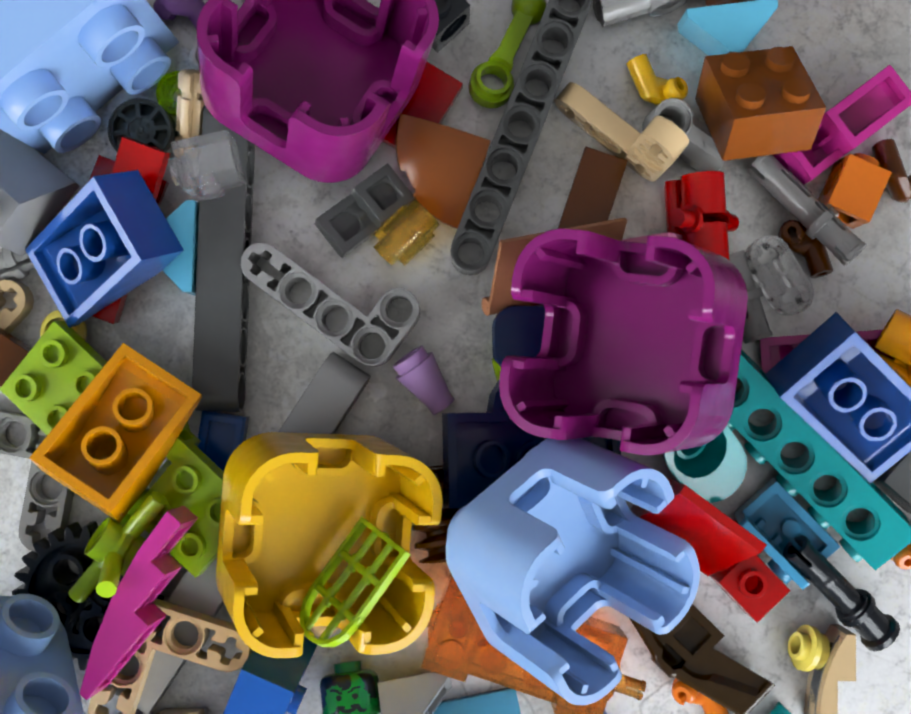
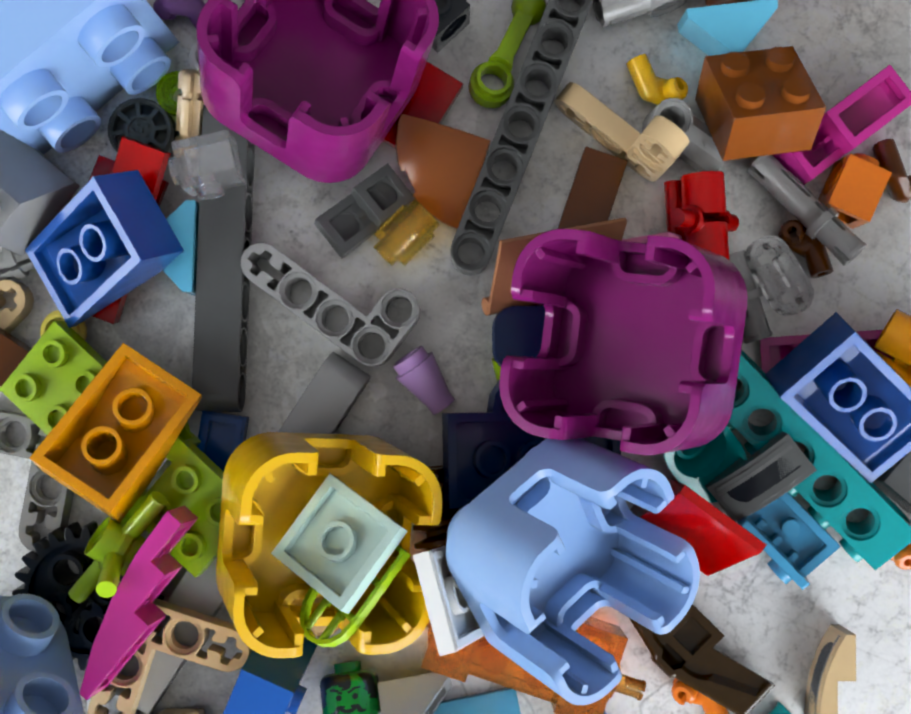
(339, 543): none -> light aqua plate
(447, 609): none -> white tile
(752, 586): red brick -> none
(761, 478): none -> dark grey slope
(808, 648): light yellow plate -> none
(853, 606): black pin -> none

